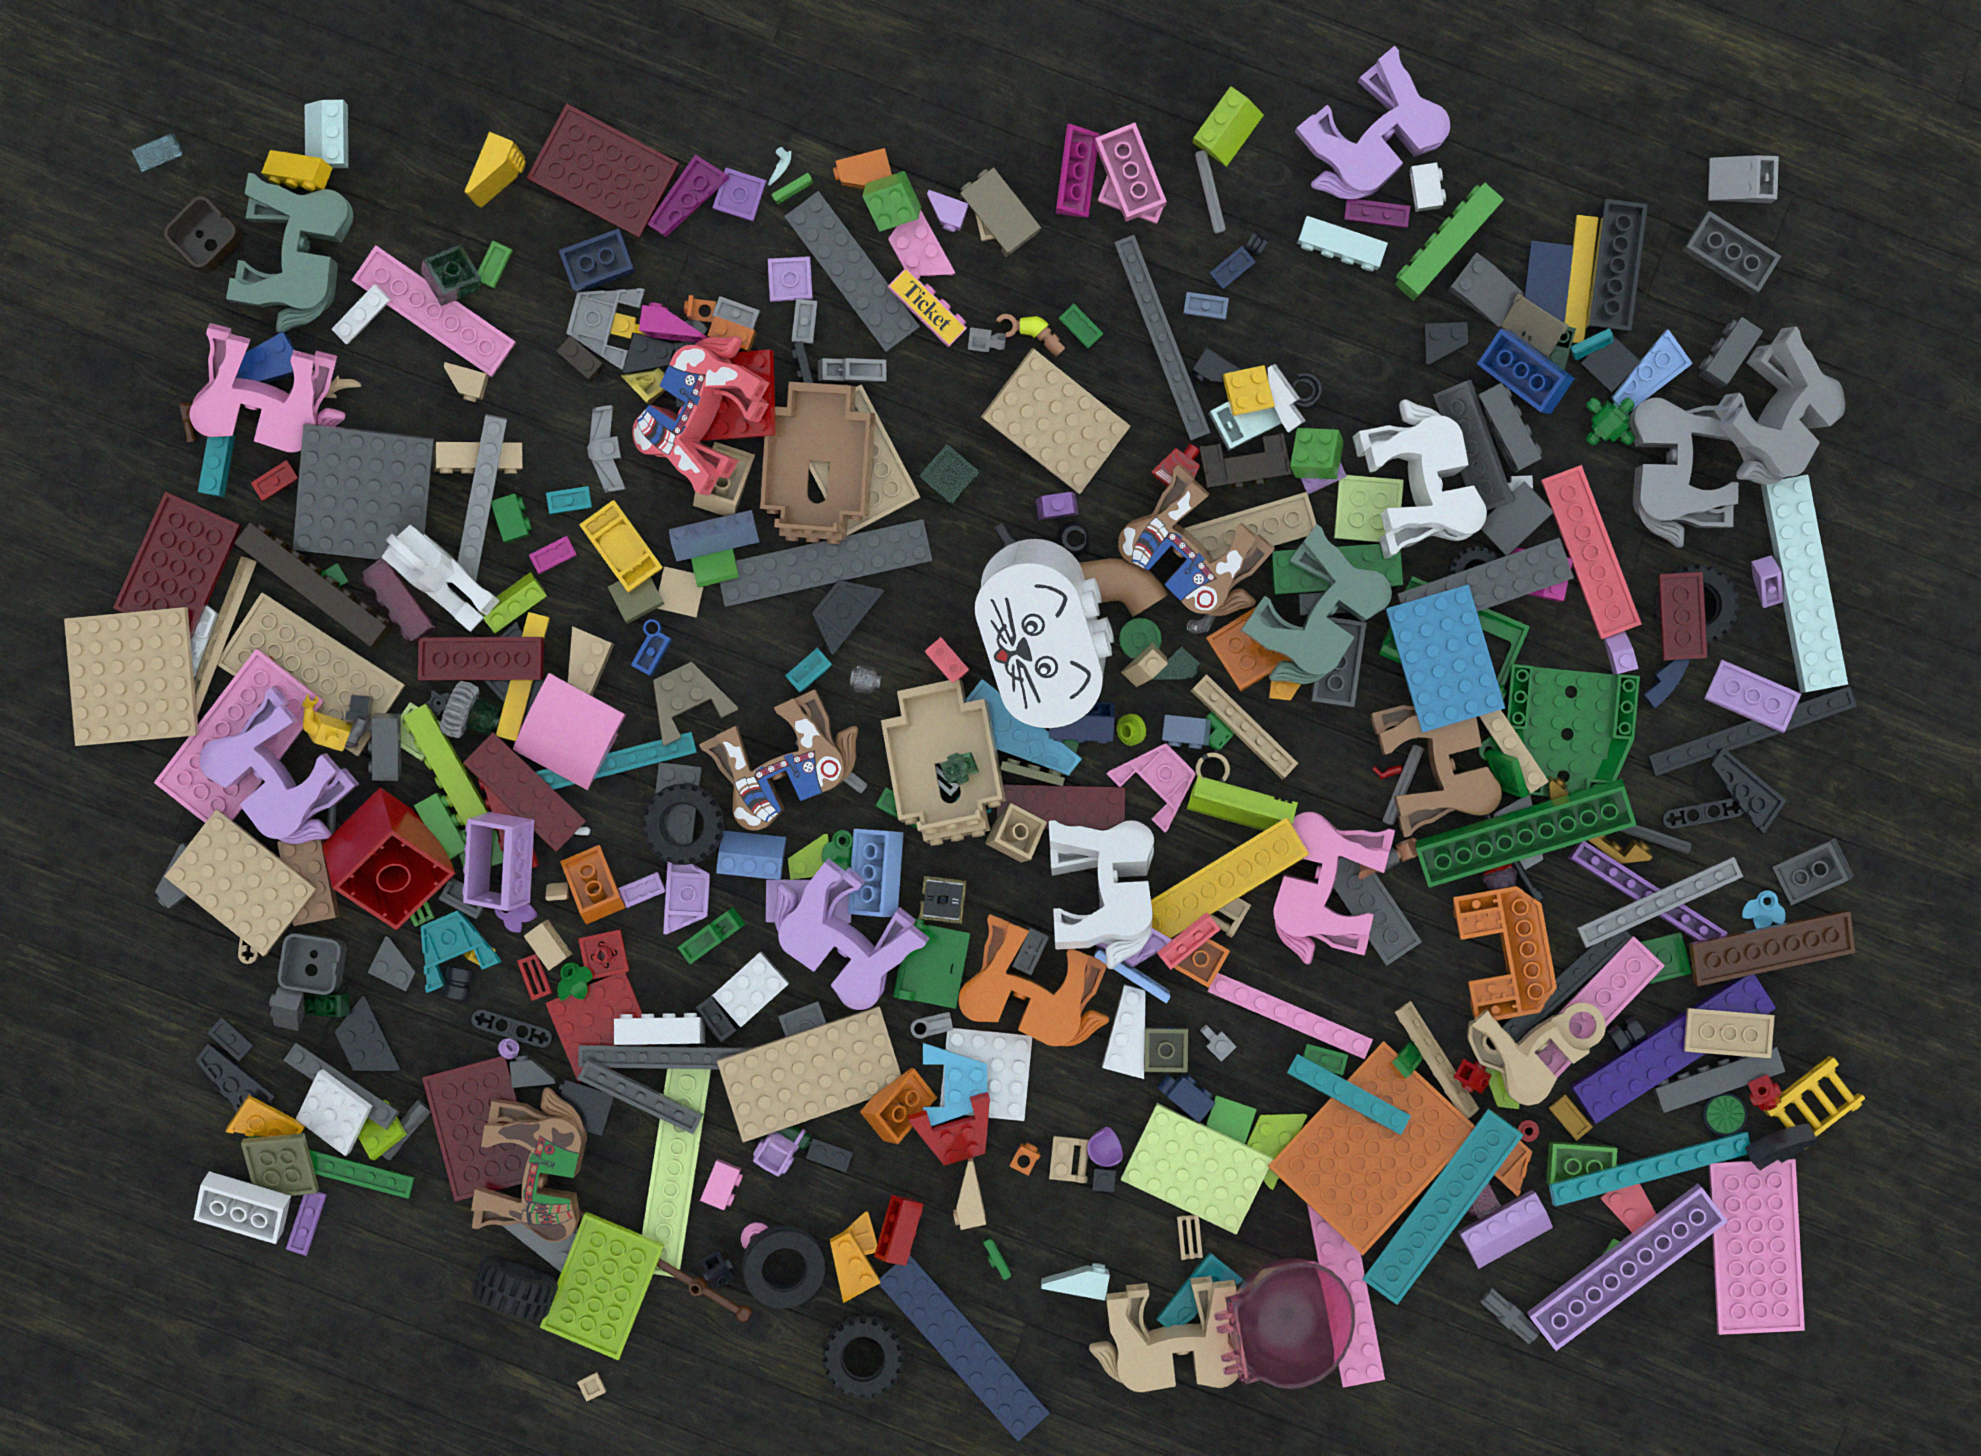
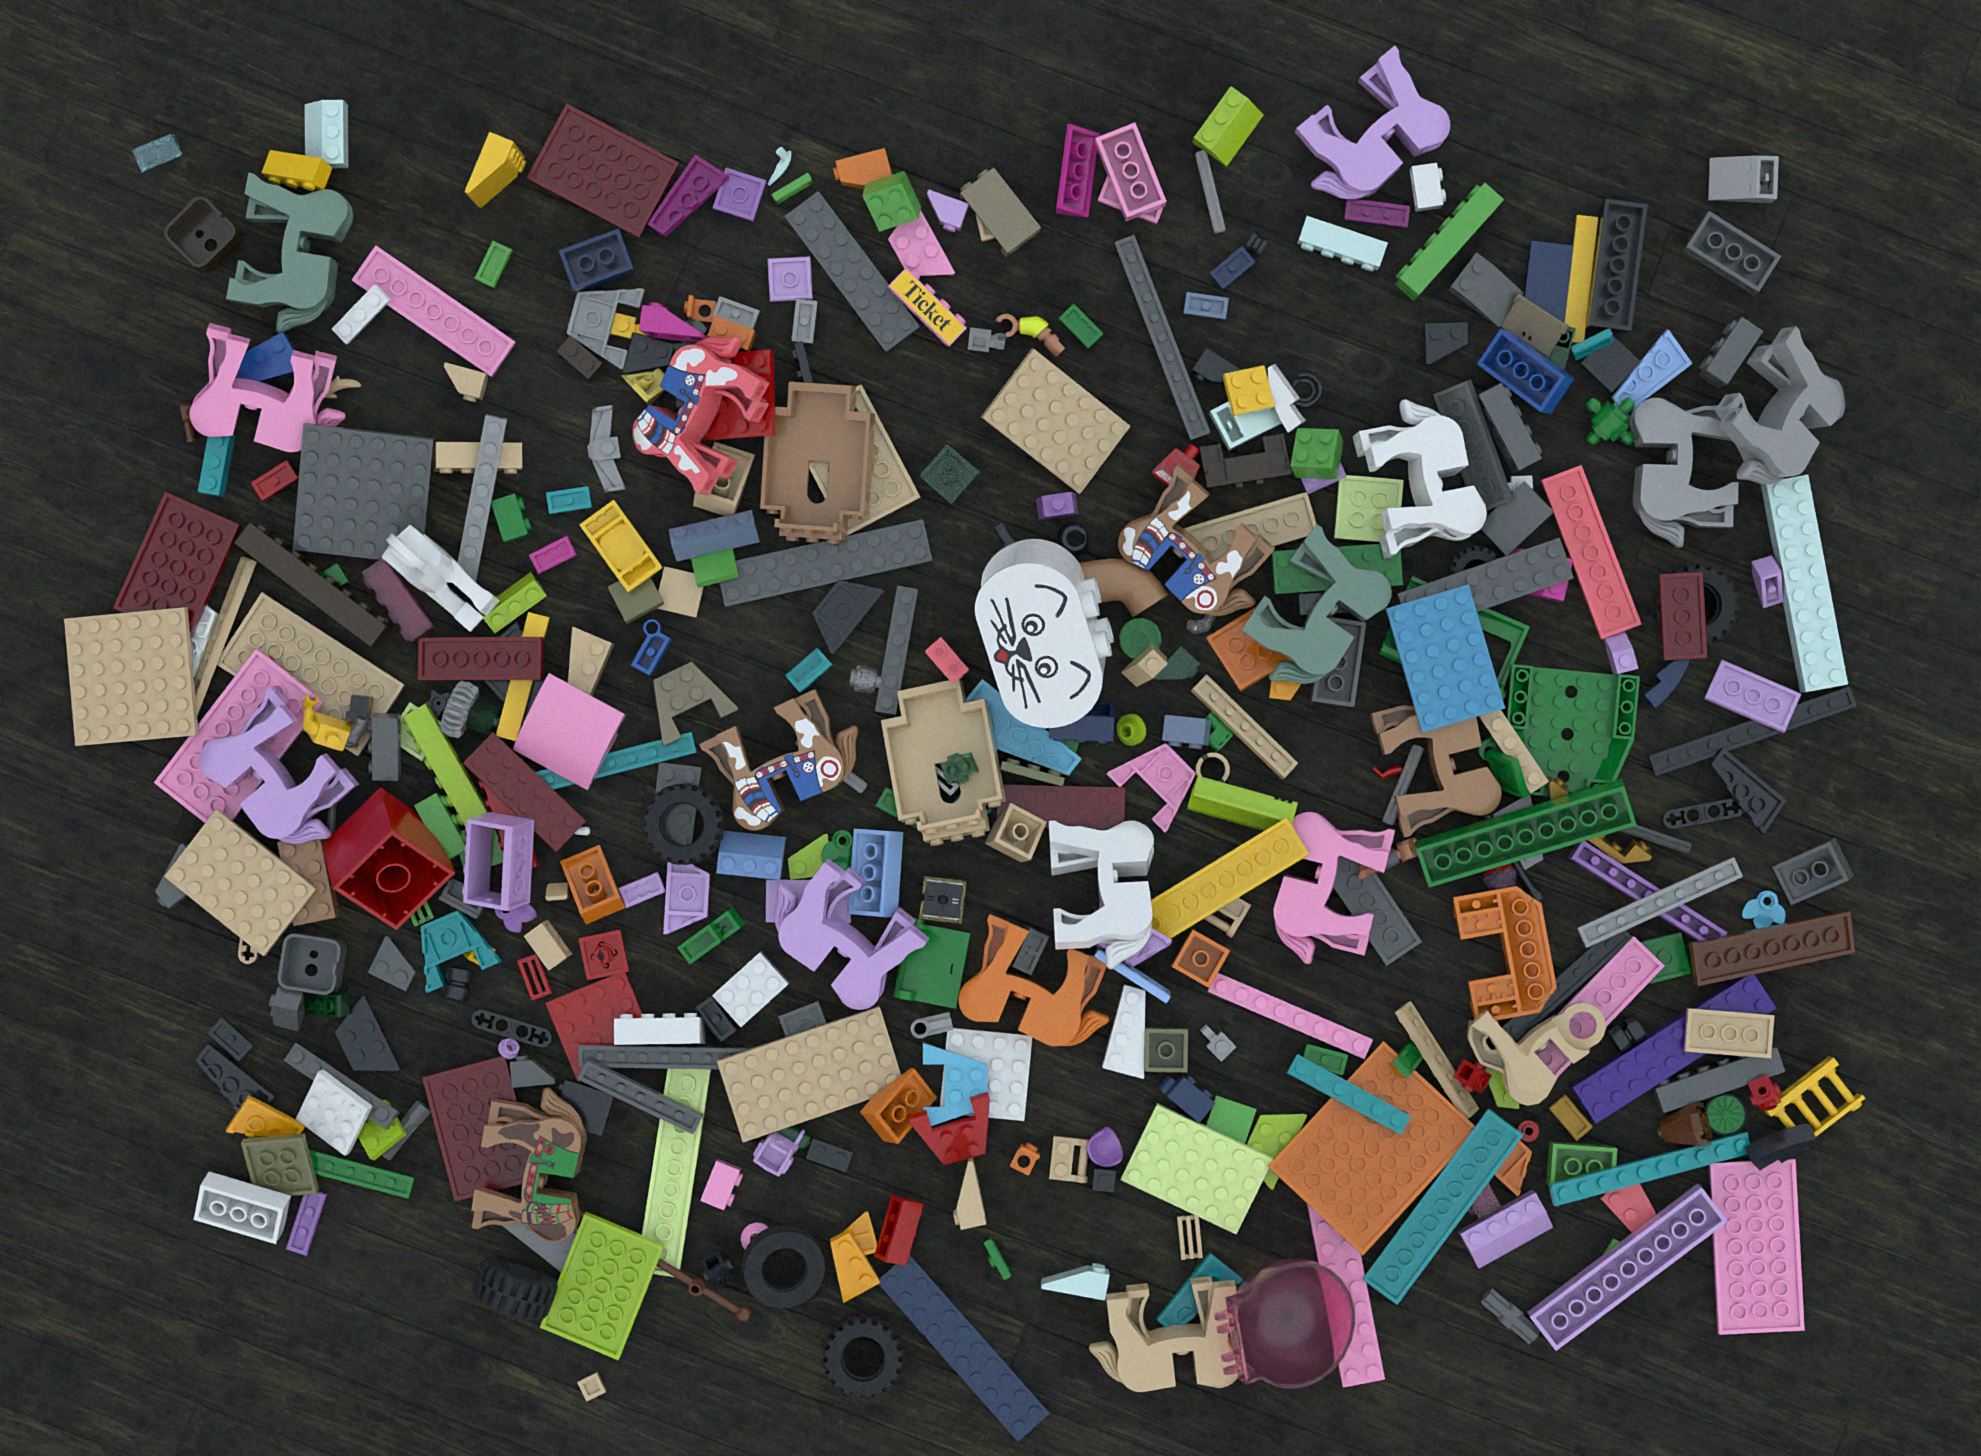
(450, 275): clear green brick -> none
(574, 981): green plate -> none
(851, 370): light grey slope -> none
(896, 650): none -> dark grey plate
(1188, 940): coral plate -> none
(1687, 1126): none -> reddish brown cone

